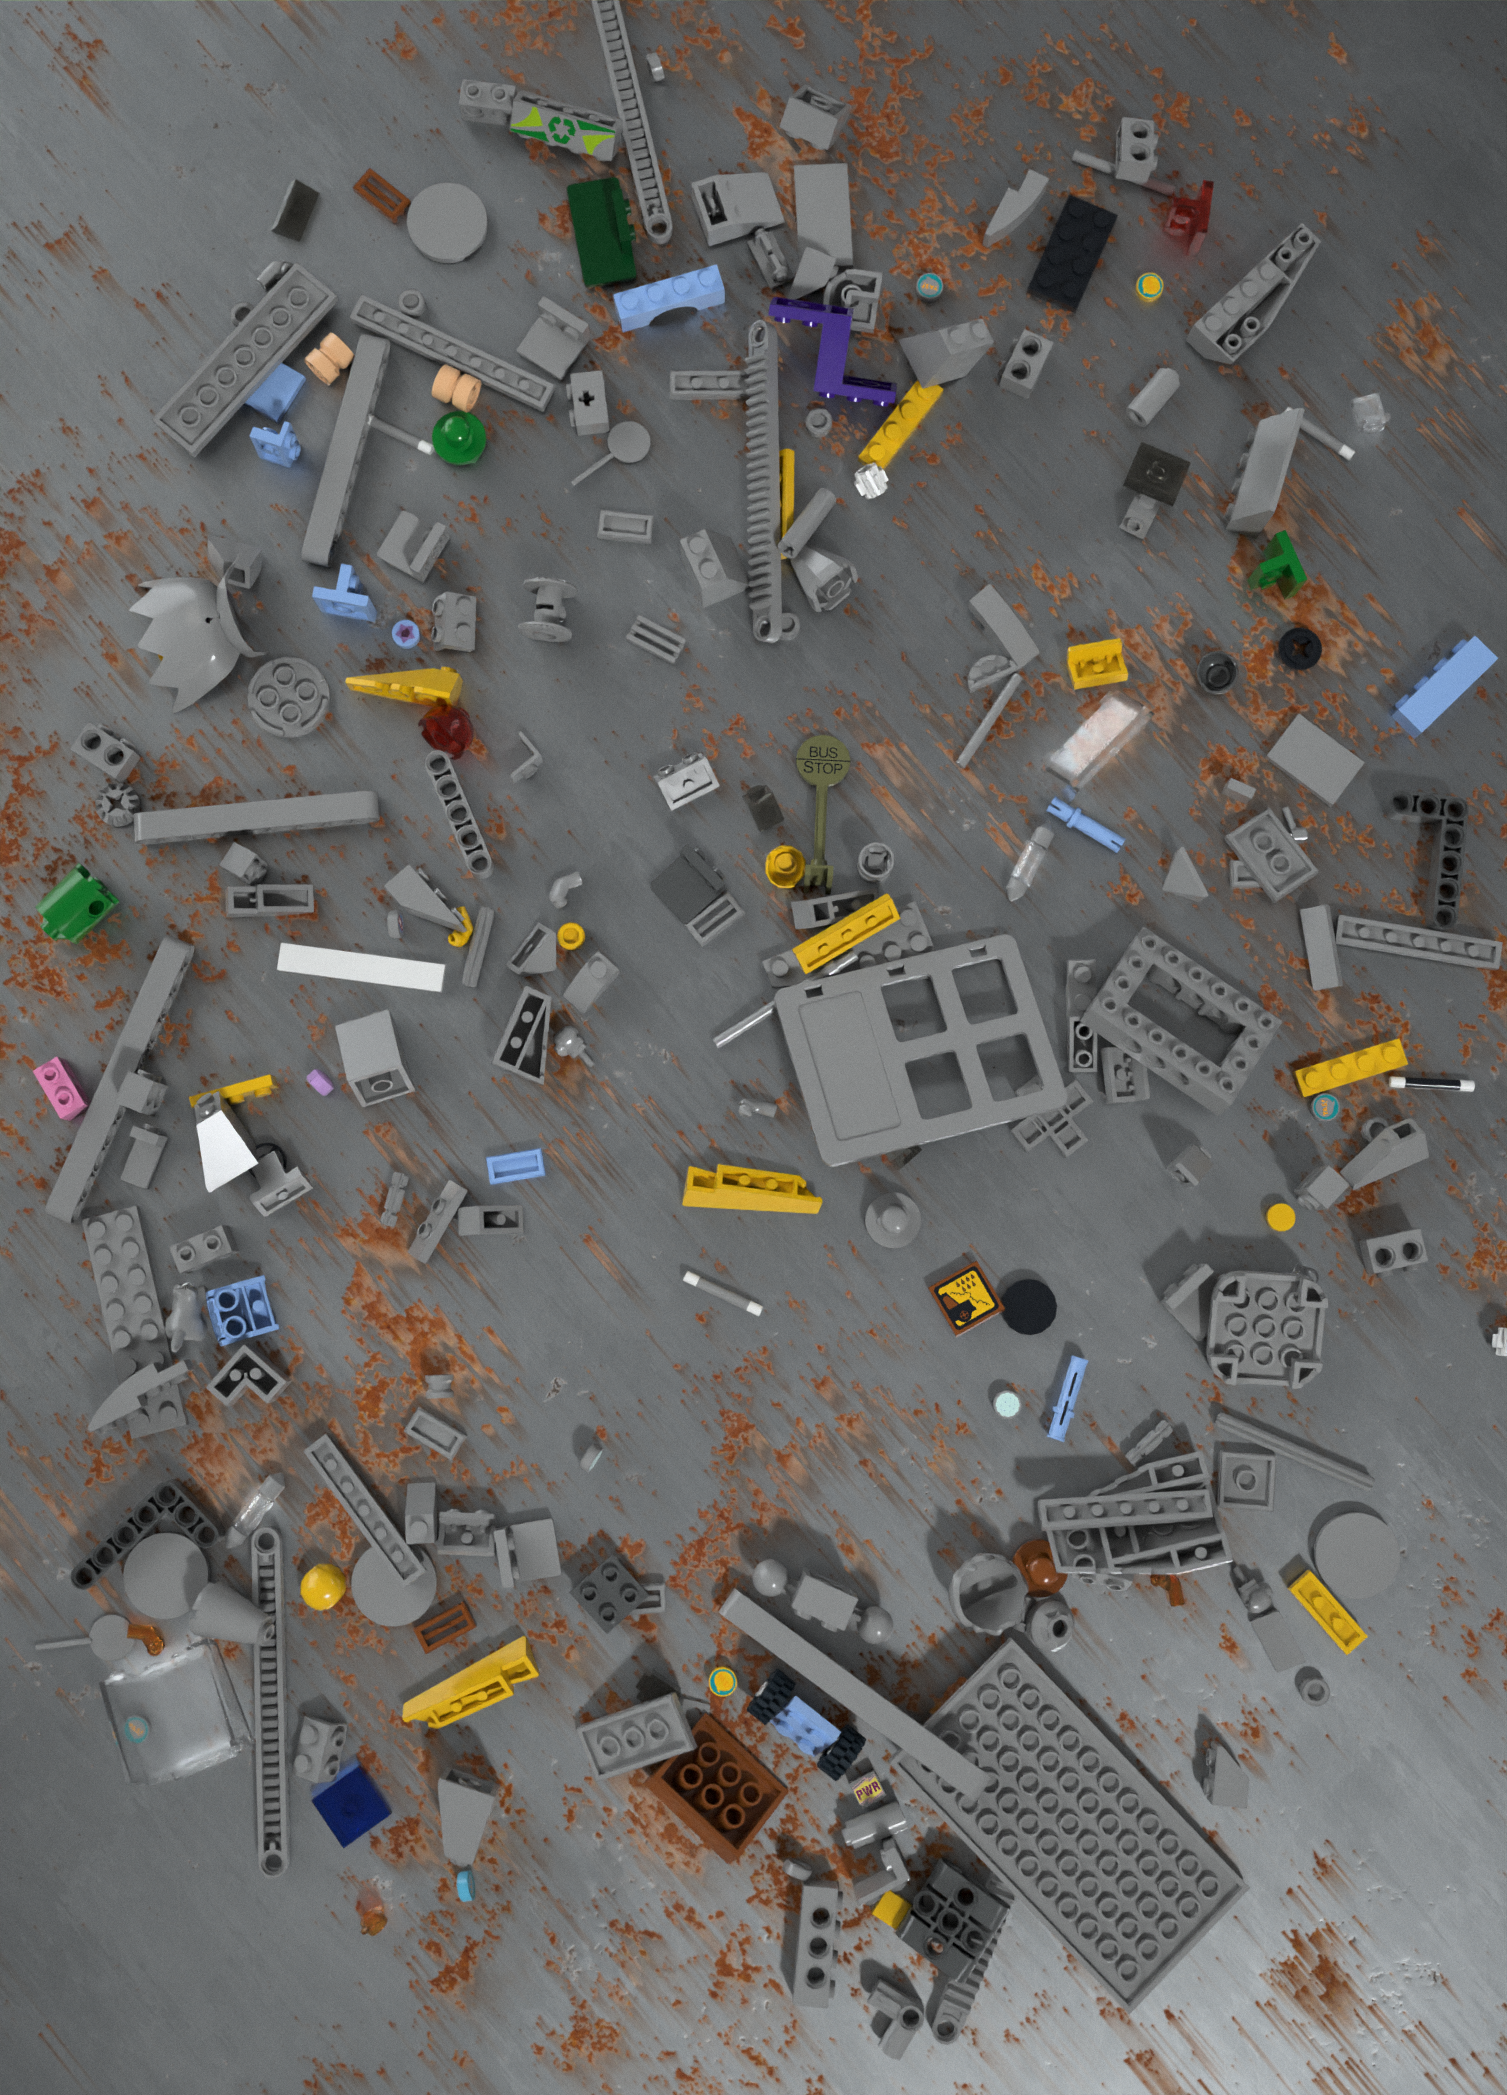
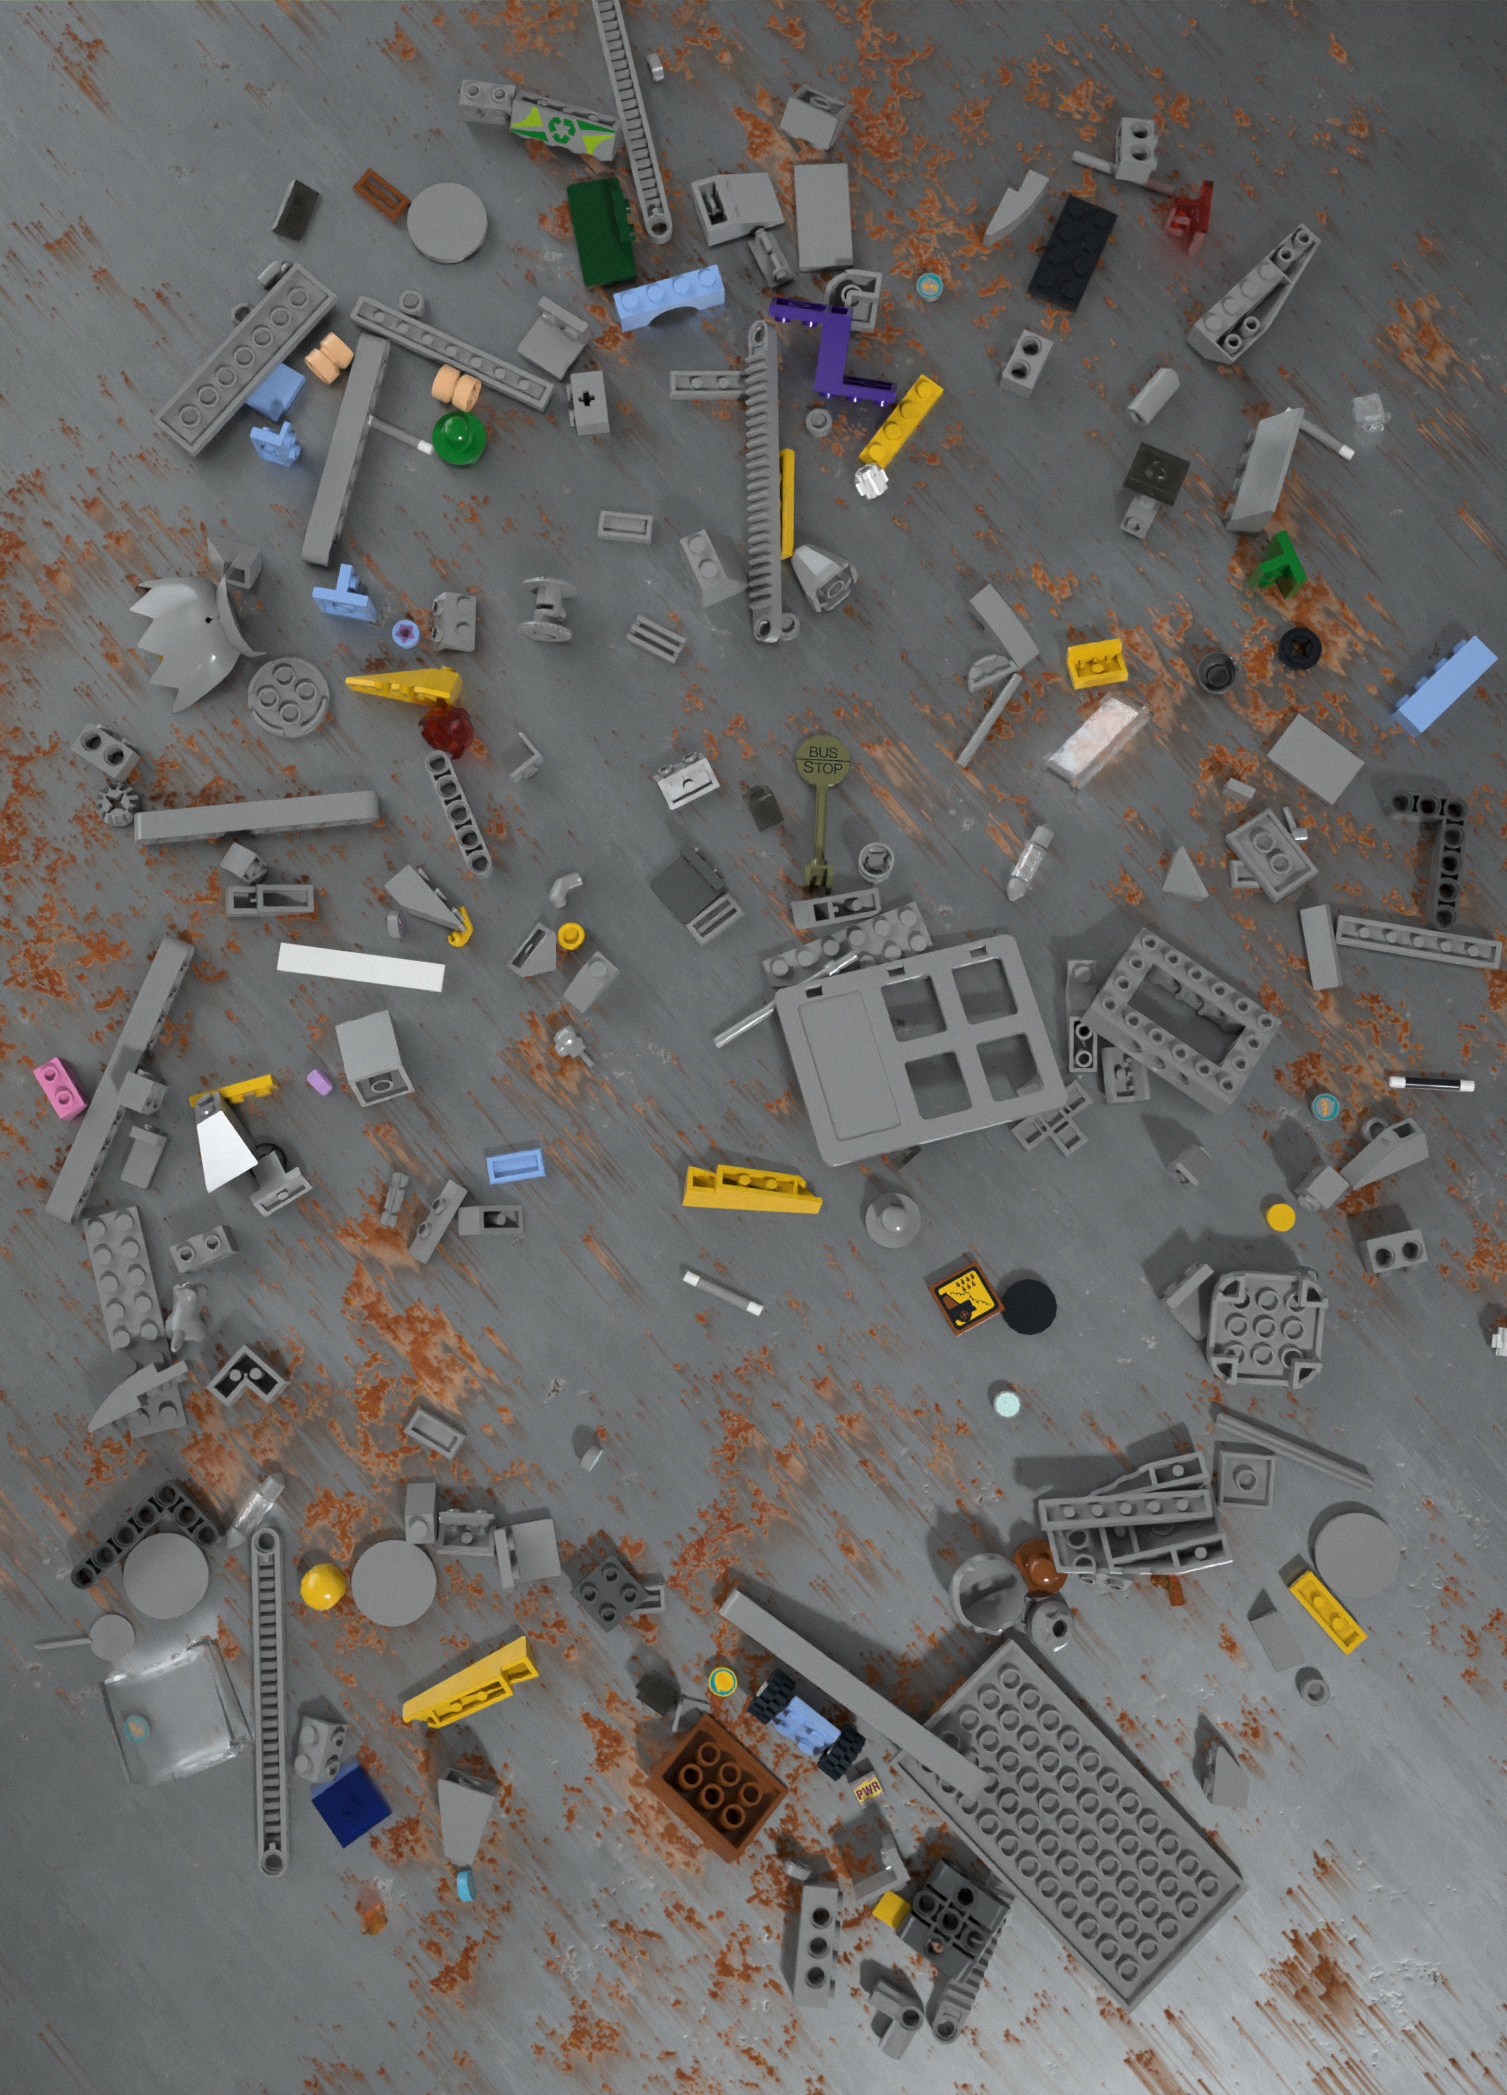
(75, 905): green cylinder -> none
(150, 1637): clear orange arm -> none
(229, 1616): light grey cone -> none
(240, 1311): light blue slope -> none
(365, 1511): light grey plate -> none
(413, 545): light grey bracket -> none
(439, 1386): light grey wheel -> none
(465, 1616): dark orange tile -> none
(478, 946): light grey axle -> none
(525, 1037): light grey wedge -> none
(626, 442): light grey piece -> none
(636, 1737): light grey tile -> none
(759, 1106): light grey arm -> none
(785, 866): yellow hair -> none
(807, 523): light grey piece -> none
(812, 274): light grey slope -> none
(824, 1600): light grey brick -> none
(846, 933): yellow plate -> none
(874, 1825): light grey brick -> none
(947, 351): light grey slope -> none
(1057, 1431): light blue pin -> none
(1085, 824): light blue pin -> none
(1149, 287): yellow tile -> none
(1149, 1443): light grey axle -> none
(1253, 1594): light grey piece -> none
(1350, 1068): yellow plate -> none

